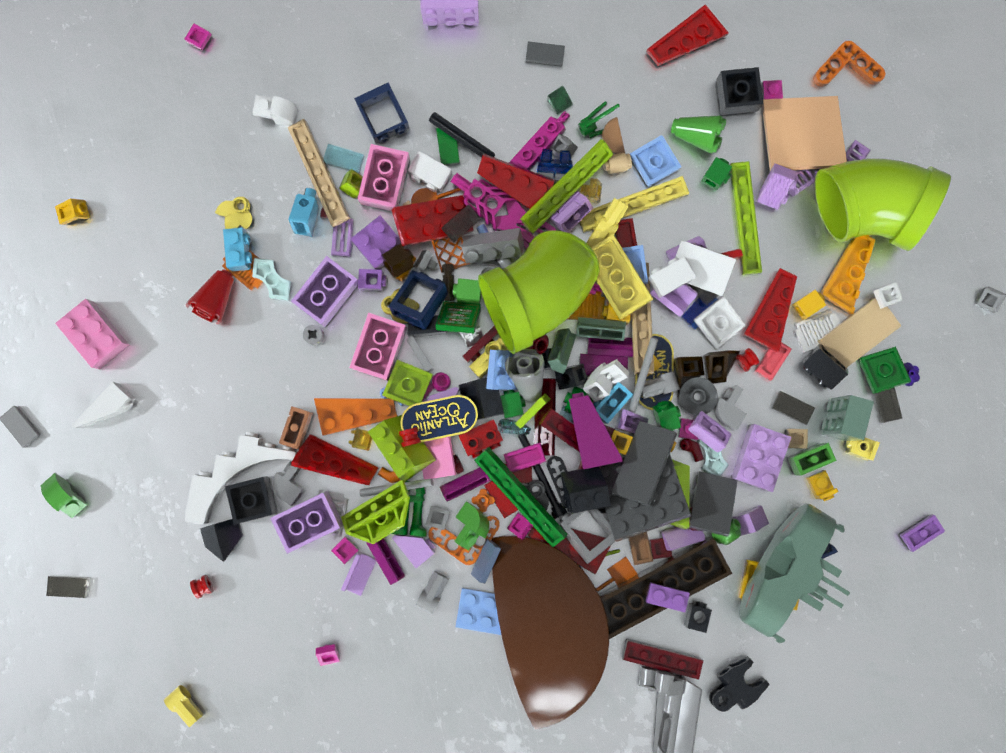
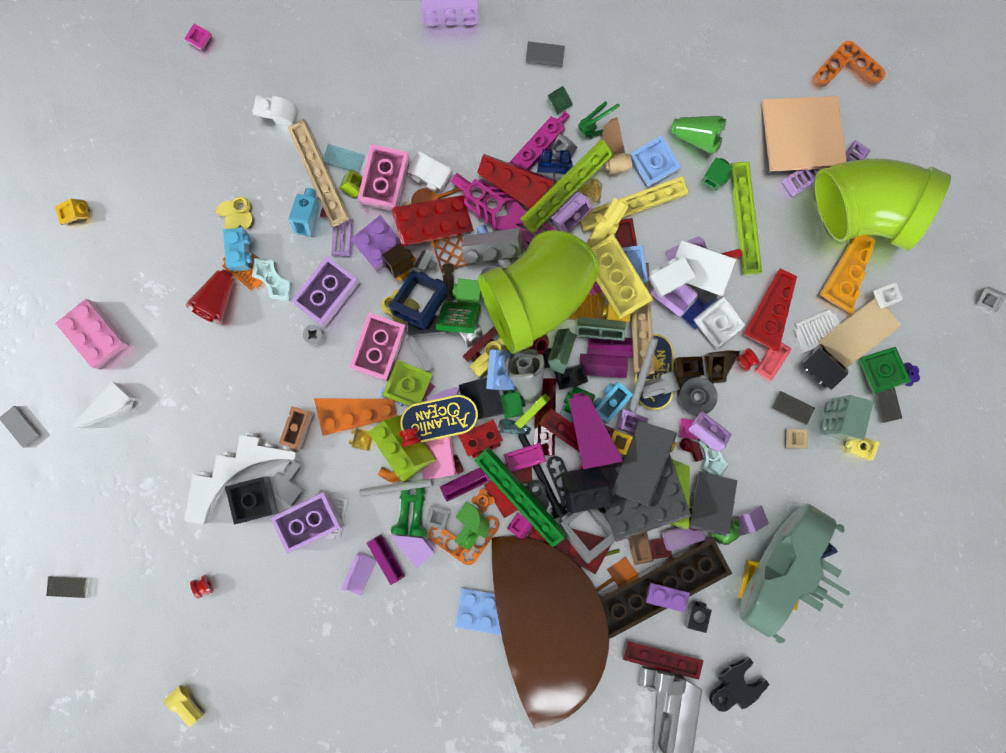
(59, 495): bright green brick -> none
(221, 538): black slope -> none
(327, 654): dark pink plate -> none
(332, 461): red wing -> none
(345, 550): dark pink plate -> none
(365, 277): medium lavender brick -> none
(373, 97): dark blue window -> none
(378, 515): lime wedge -> none
(431, 595): light grey piece -> none
(440, 381): dark pink plate -> none
(447, 148): green tile -> none
(459, 135): black axle -> none
(461, 223): clear smoke tile -> none
(485, 561): sand blue tile -> none
(603, 378): white brick -> none
(667, 415): green brick -> none
(691, 34): red wing -> none
(726, 411): light grey brick -> none
(739, 91): black brick -> none
(761, 457): lavender brick -> none
(772, 89): dark pink plate -> none
(776, 186): lavender brick -> none
(809, 304): yellow brick -> none
(811, 459): bright green brick -> none
(822, 486): yellow bracket -> none
(922, 533): medium lavender plate -> none

